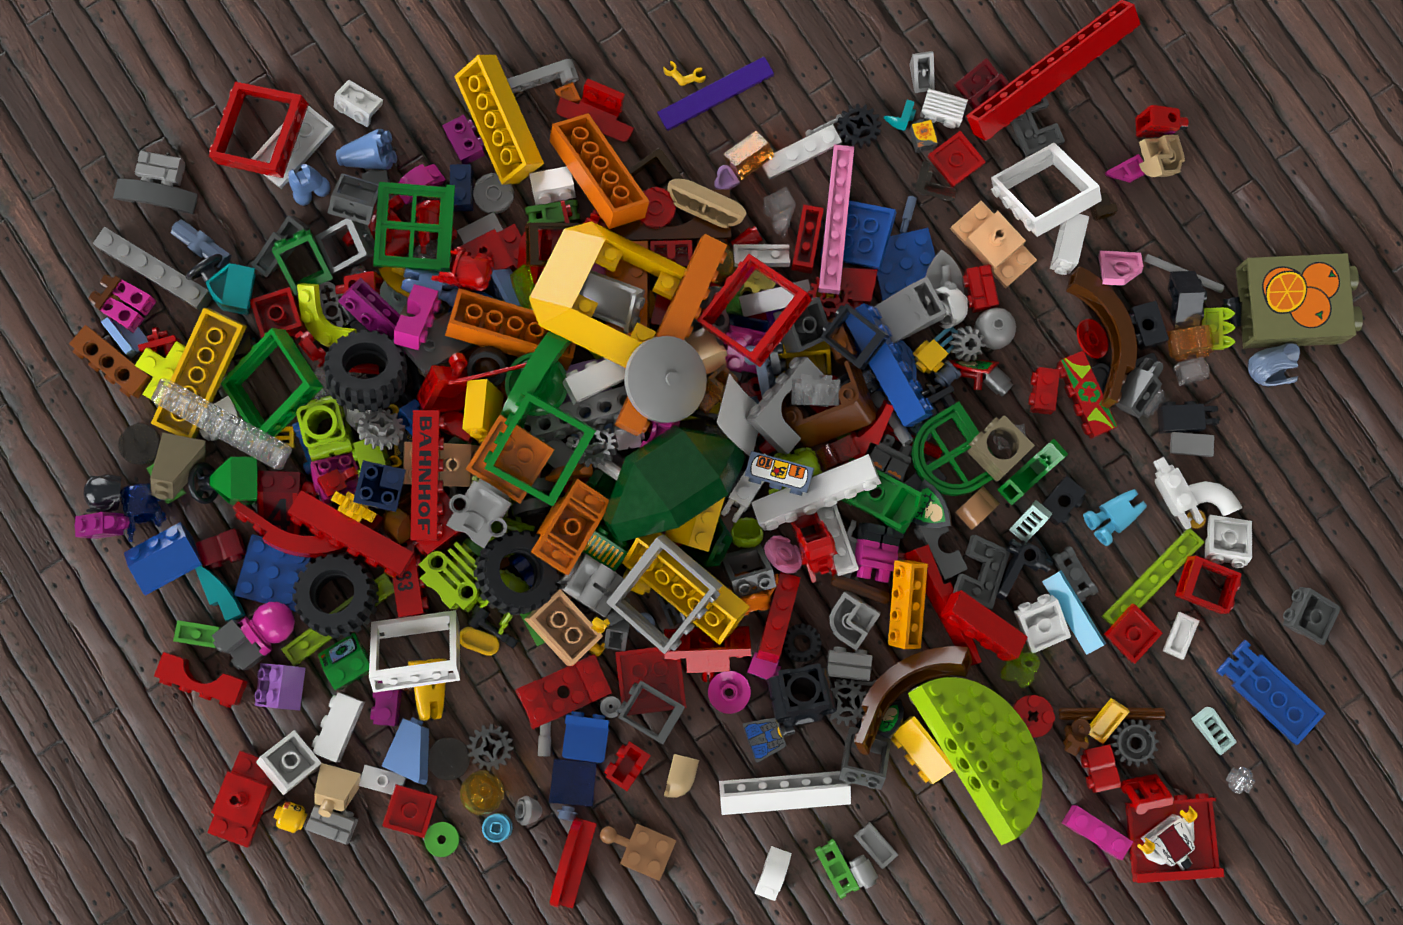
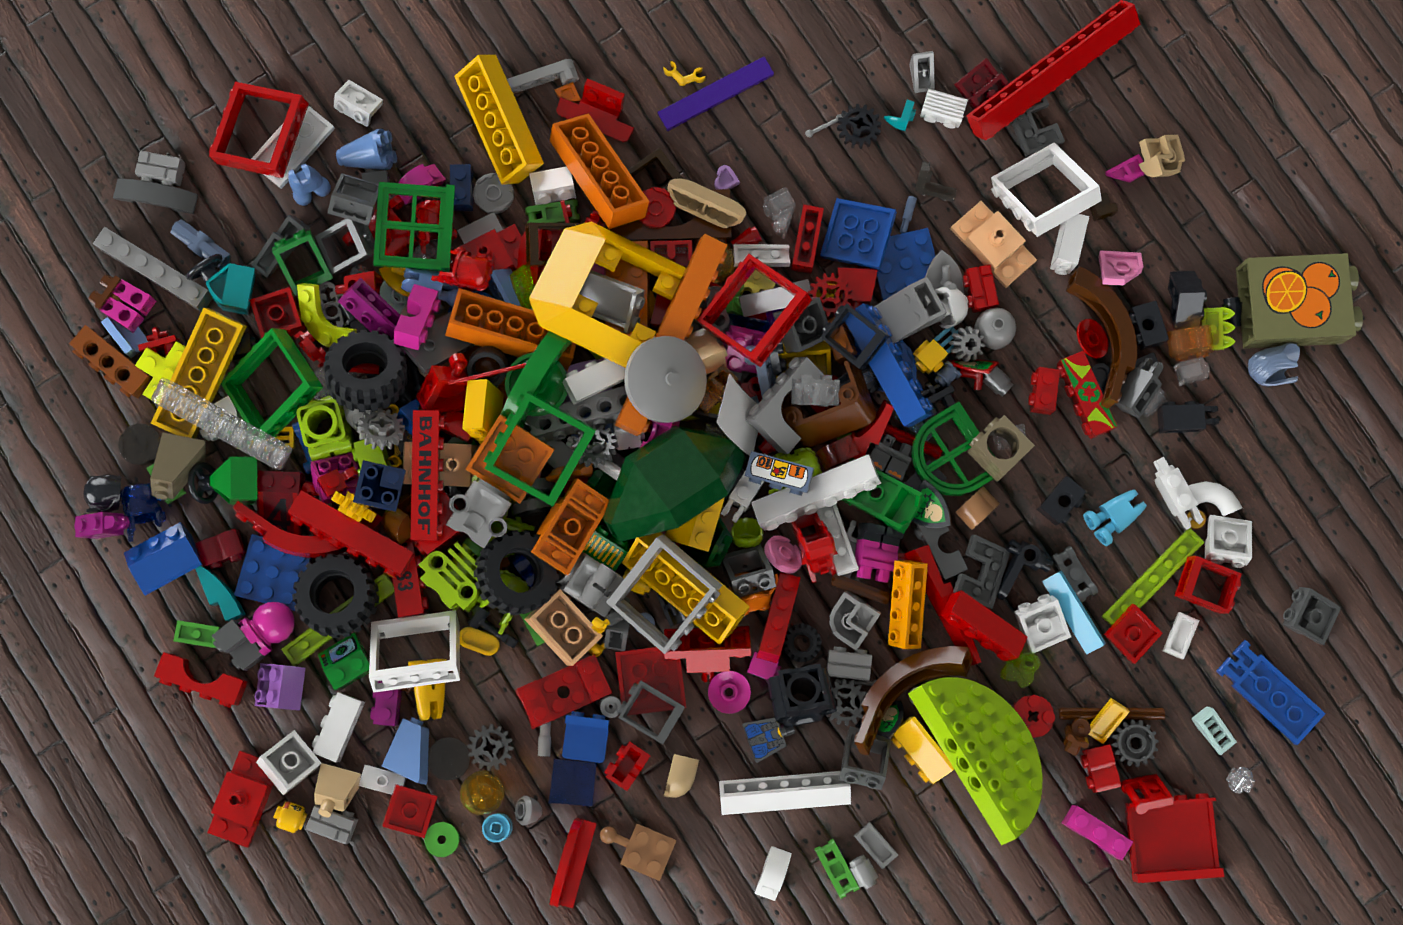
(464, 140): magenta brick -> none
(567, 813): sand blue plate -> none
(749, 155): clear orange brick -> none
(802, 151): white plate -> none
(836, 219): bright pink plate -> none
(898, 428): light grey piece -> none
(923, 135): brick -> none
(956, 159): red plate -> none
(1032, 471): green arch -> none
(1041, 511): light aqua slope -> none
(1159, 121): red torso -> none
(1171, 267): light grey bar -> none
(1171, 840): torso -> none
(1192, 444): light grey tile -> none

